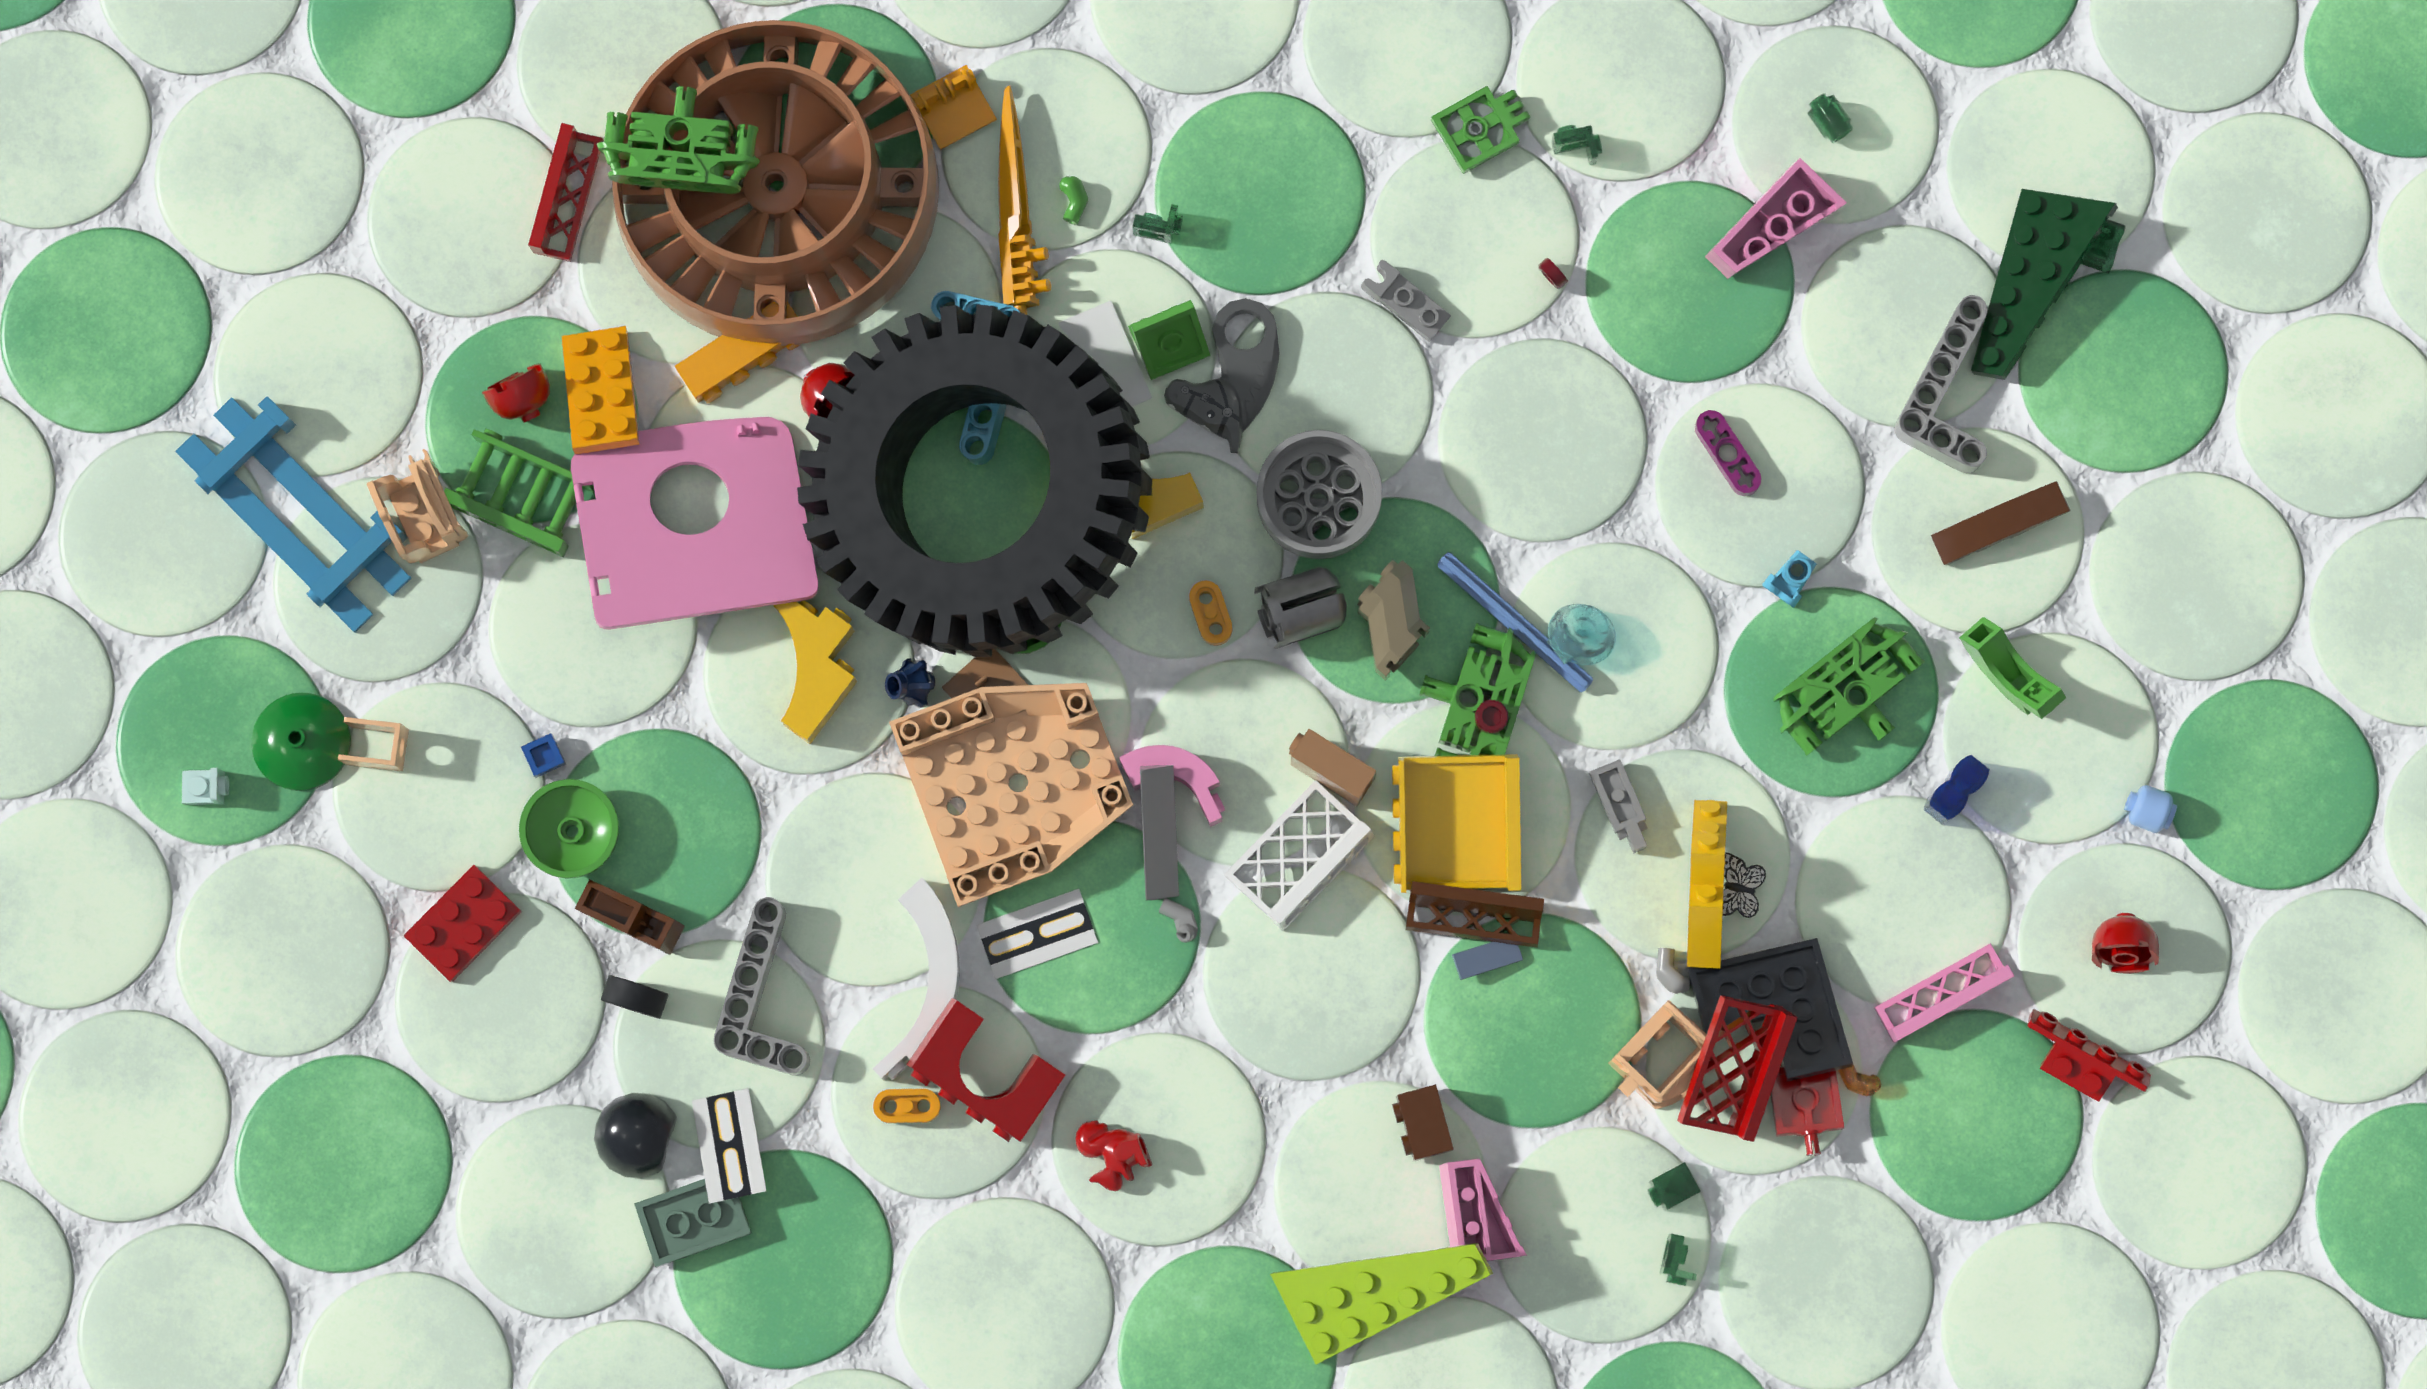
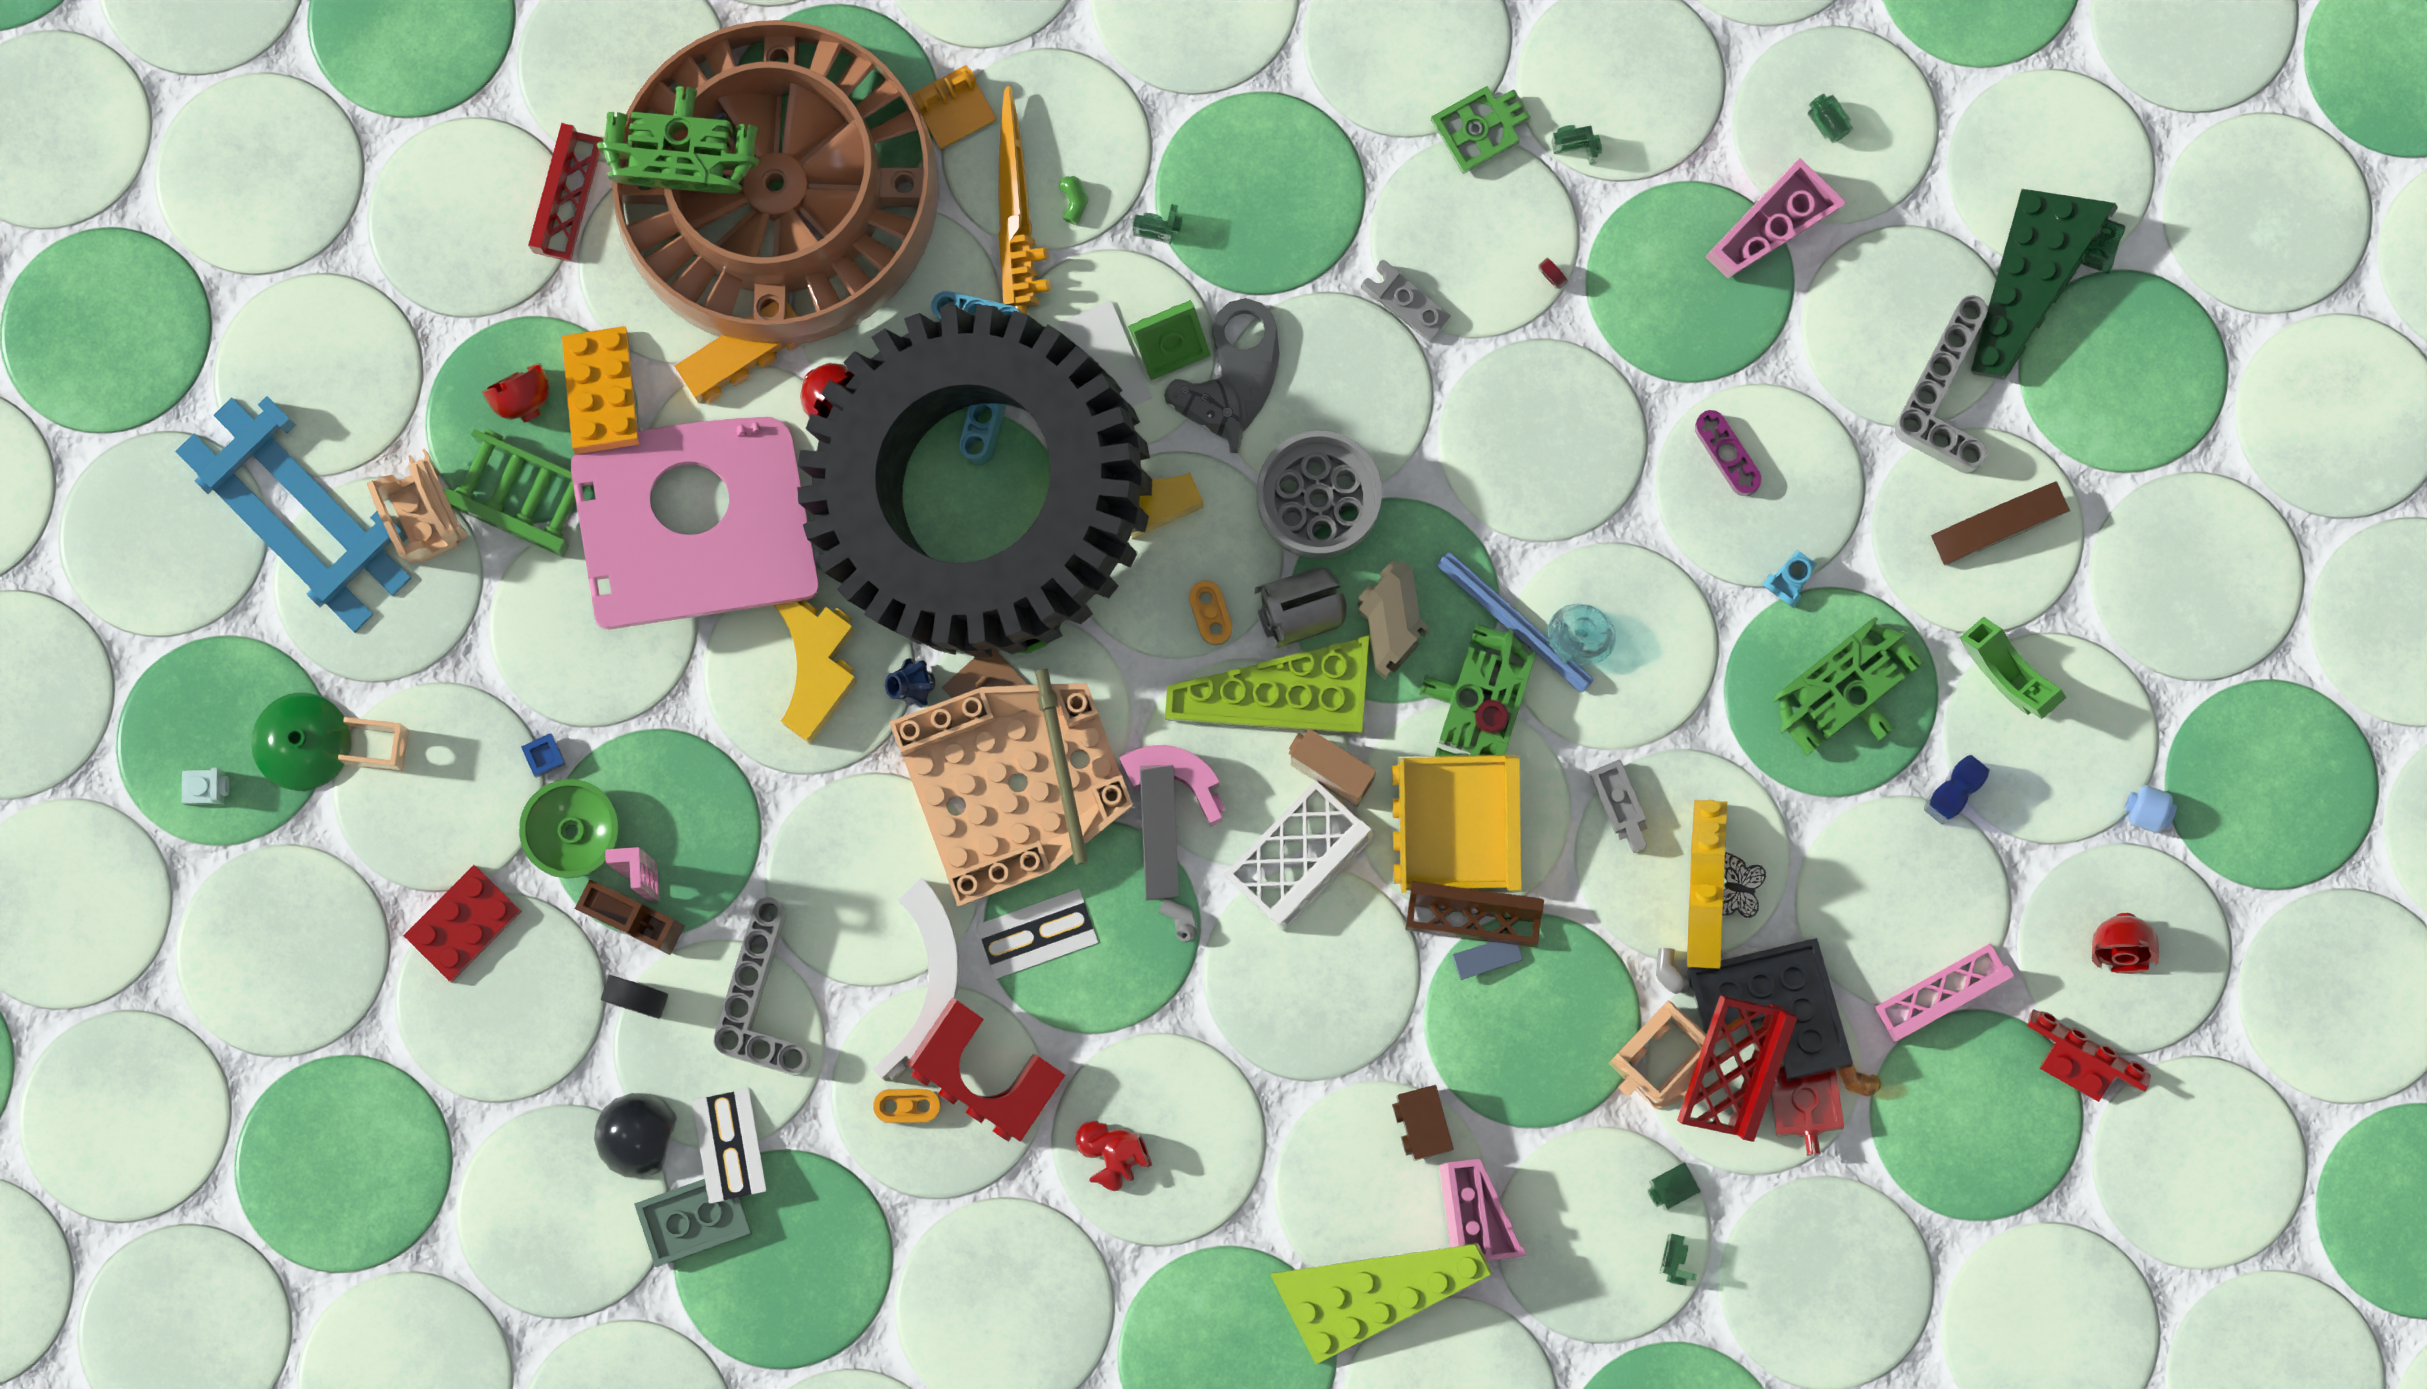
(637, 866): none -> bright pink fence
(1048, 703): none -> olive bar
(1295, 692): none -> lime wing

